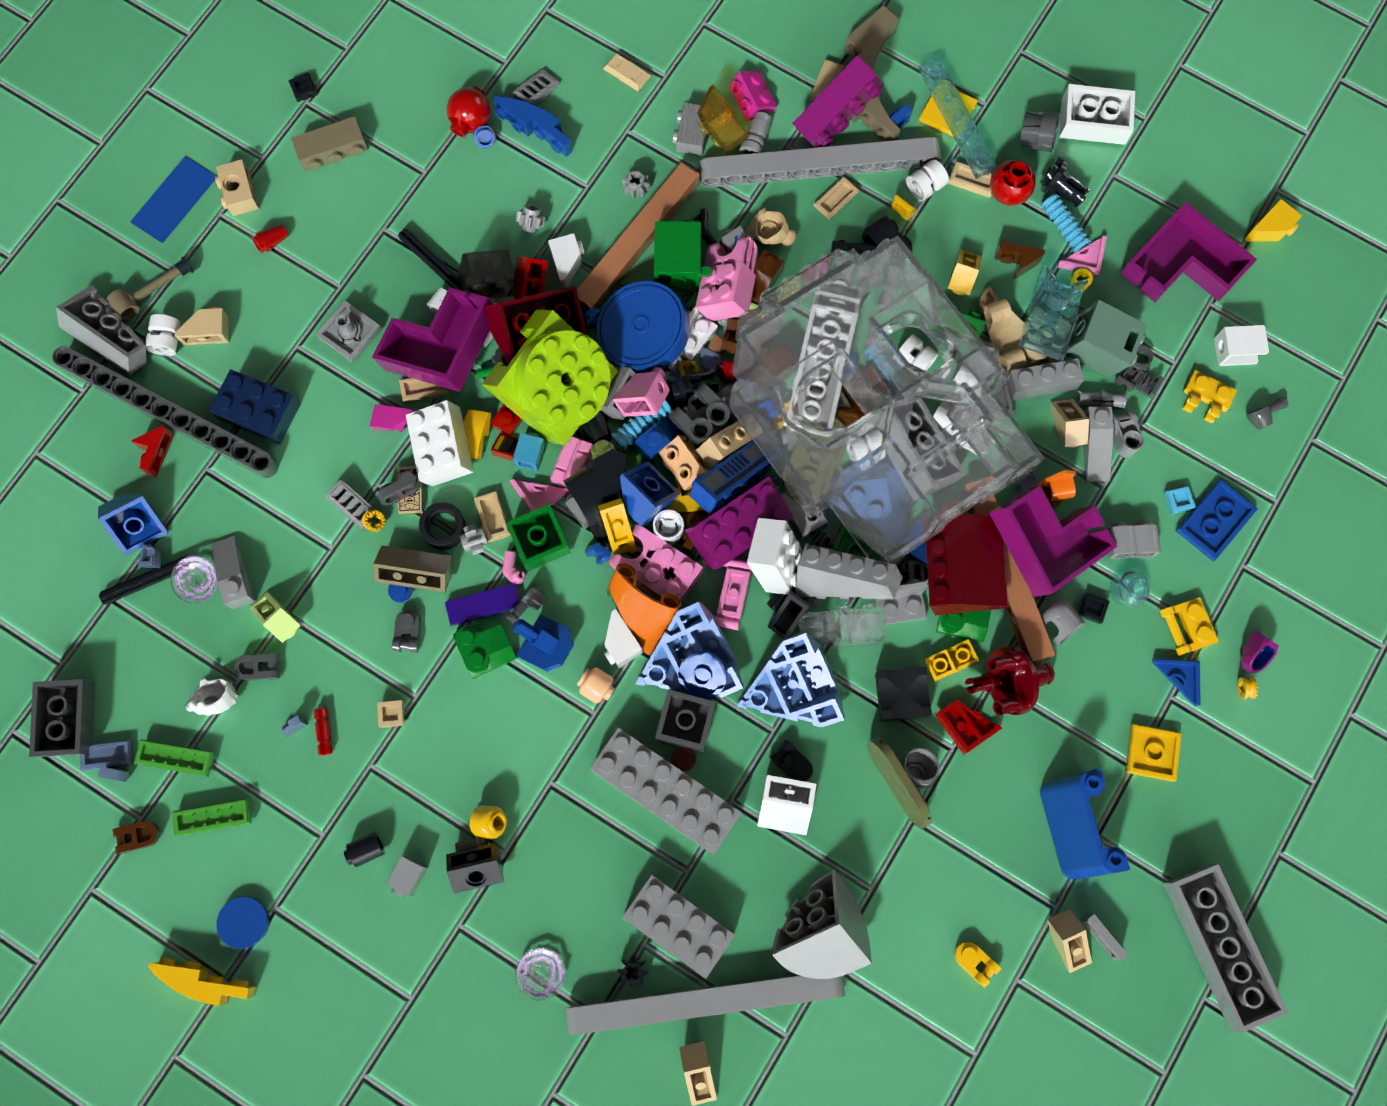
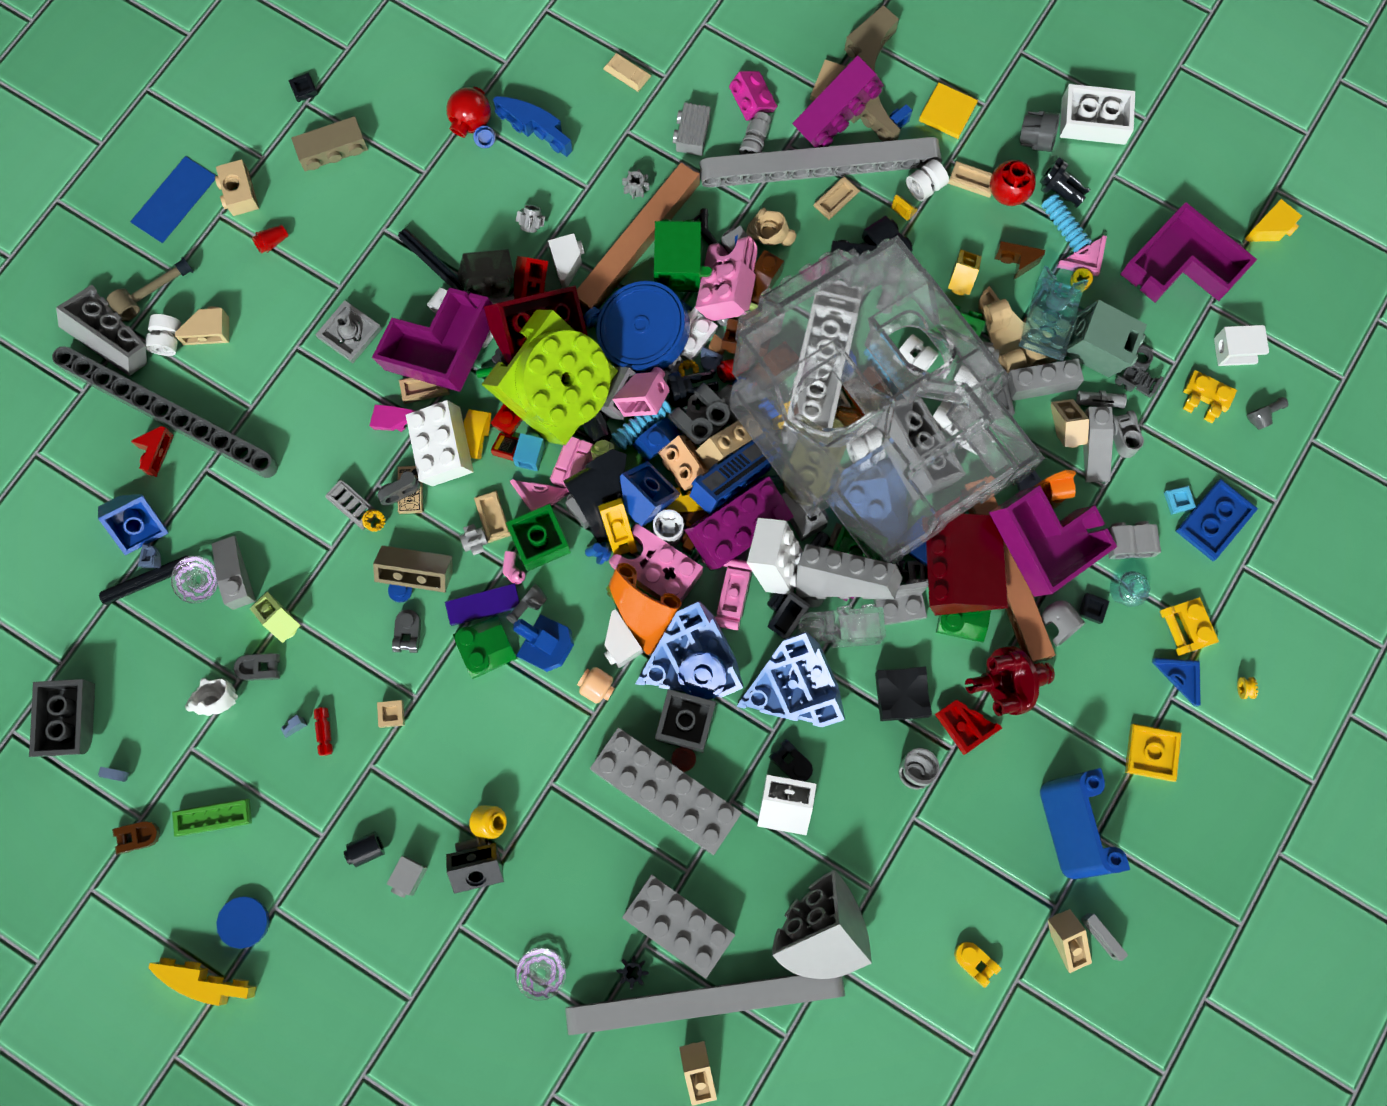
(107, 755): sand blue tile -> none
(174, 757): bright green plate -> none
(255, 406): dark blue brick -> none
(434, 510): black tyre -> none
(535, 99): light grey slope -> none
(721, 121): clear yellow slope -> none
(899, 782): olive tile -> none
(951, 660): yellow slope -> none
(957, 118): clear light blue plate -> none
(1225, 948): light grey brick -> none
(1258, 652): magenta rock -> none

